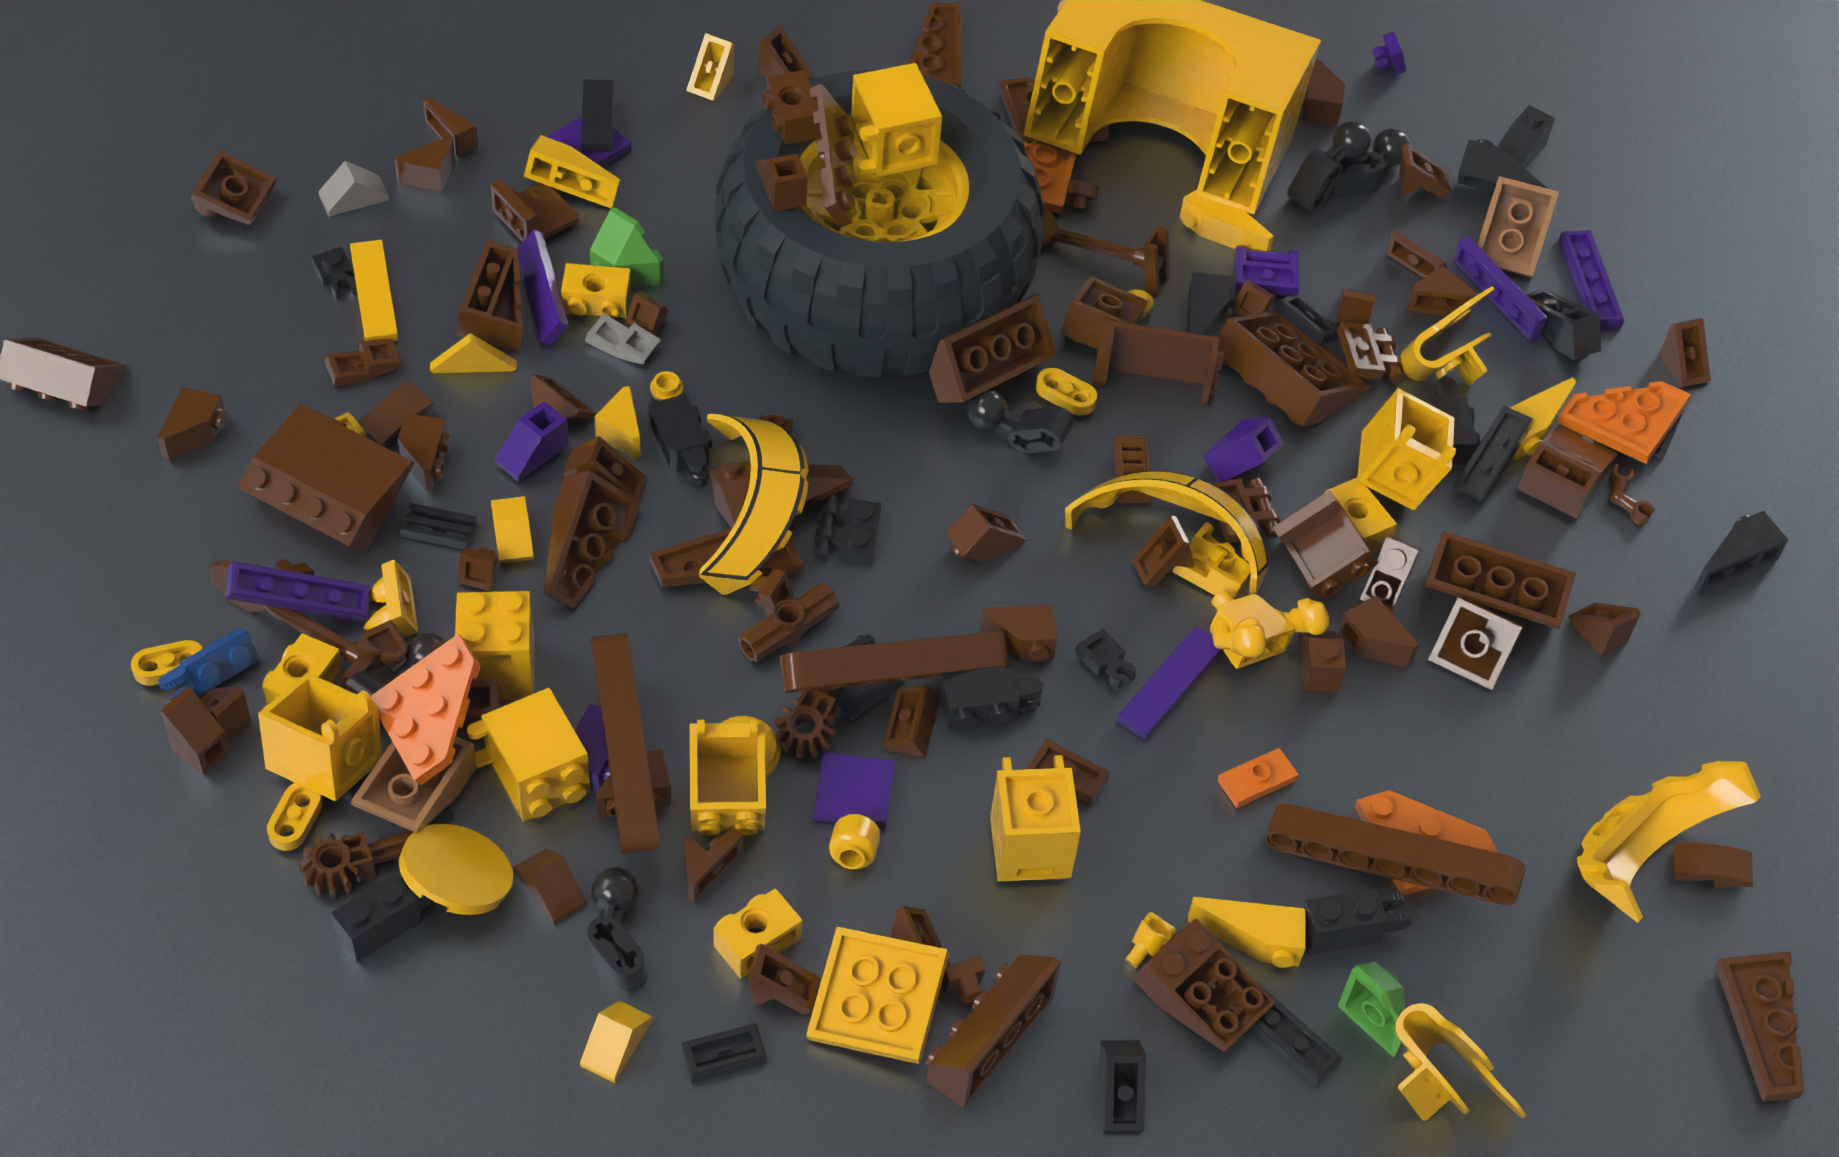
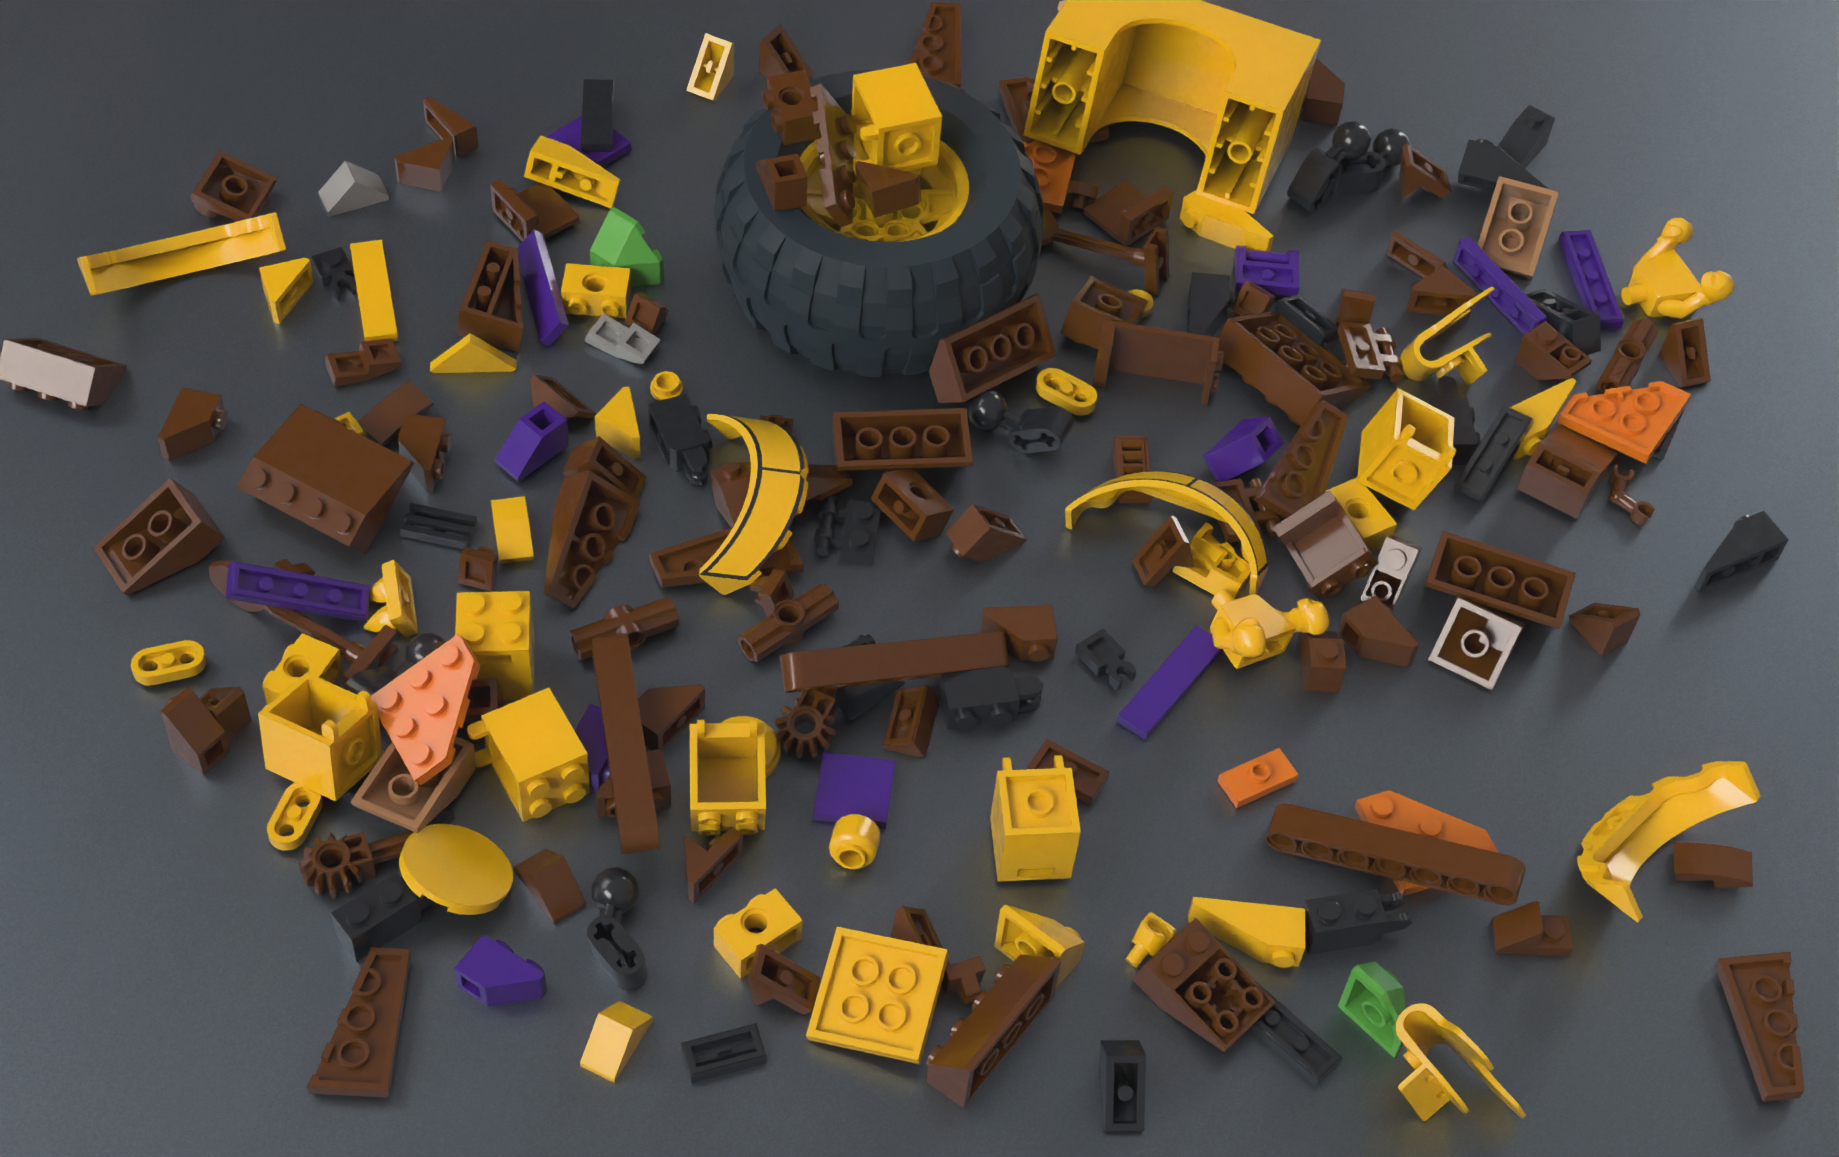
(158, 538): none -> reddish brown slope
(182, 254): none -> yellow windscreen
(212, 664): blue hinge -> none
(285, 285): none -> yellow slope
(367, 1033): none -> reddish brown wing
(383, 643): reddish brown tile -> none
(498, 975): none -> dark purple slope
(636, 622): none -> reddish brown piece
(668, 712): none -> reddish brown slope
(887, 188): none -> reddish brown slope
(901, 439): none -> reddish brown slope
(912, 503): none -> reddish brown brick
(1036, 935): none -> yellow slope
(1128, 212): none -> reddish brown bracket
(1306, 463): none -> reddish brown wing
(1390, 54): dark purple tile -> none
(1531, 933): none -> reddish brown slope
(1549, 354): none -> reddish brown slope
(1628, 355): none -> reddish brown piece
(1666, 284): none -> yellow torso

